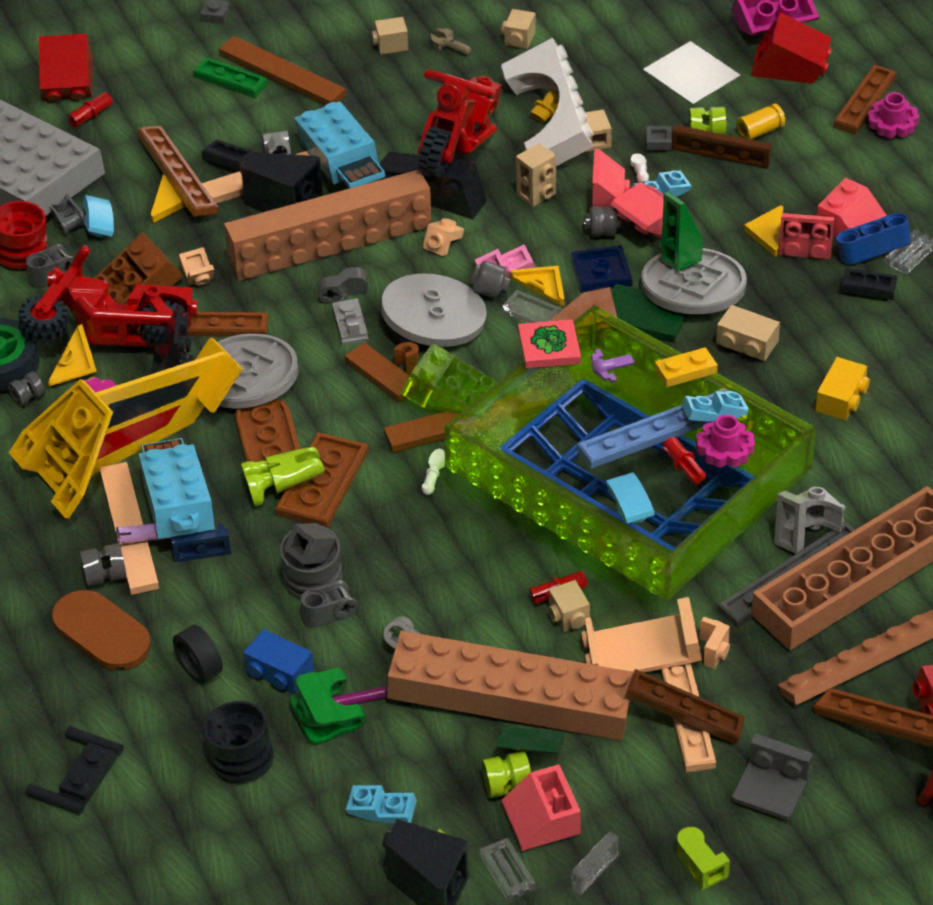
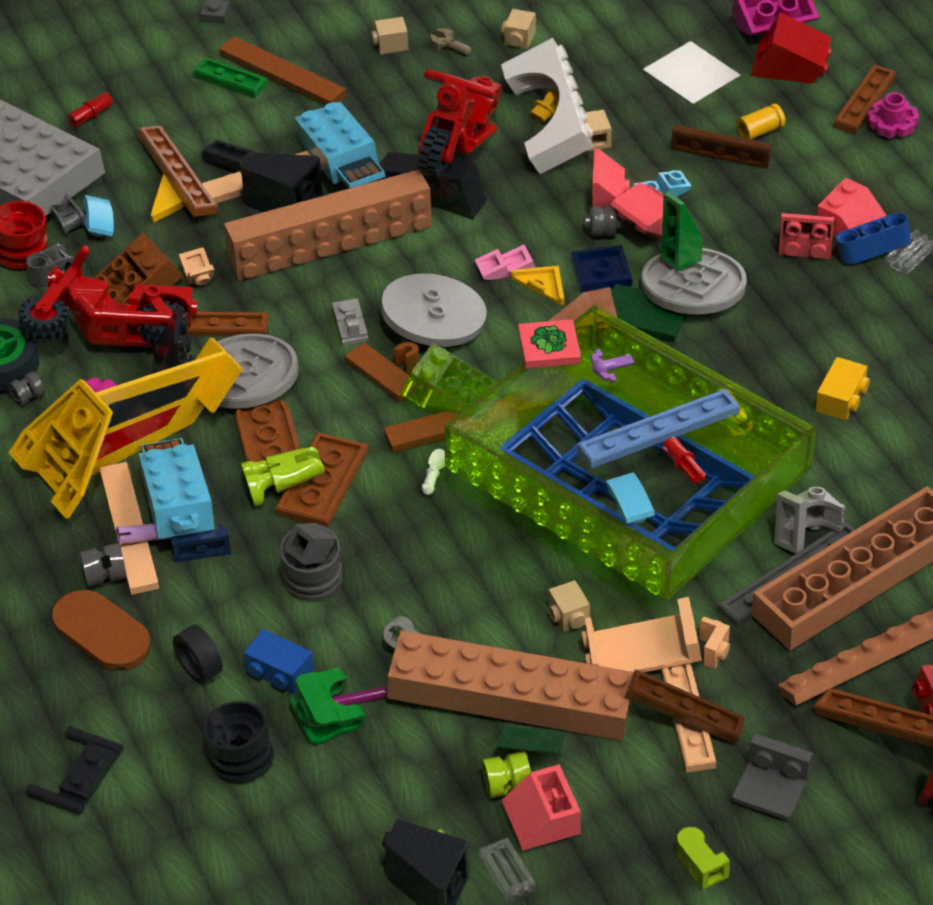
(65, 67): red slope -> none
(75, 359): yellow tile -> none
(276, 143): light grey piece -> none
(326, 604): dark grey piece -> none
(349, 282): dark grey piece -> none
(375, 805): medium azure slope -> none
(440, 235): light nougat bracket -> none
(489, 279): dark grey head -> none
(529, 308): clear tile -> none
(536, 174): tan brick -> none
(541, 592): red axle -> none
(595, 863): clear tile -> none
(639, 162): white piece -> none
(658, 138): dark grey plate -> none
(686, 367): yellow plate -> none
(708, 410): medium azure slope -> none
(715, 117): lime wheel -> none
(725, 442): dark pink plant -> none
(748, 332): tan brick -> none
(766, 230): yellow tile -> none
(869, 283): black plate -> none

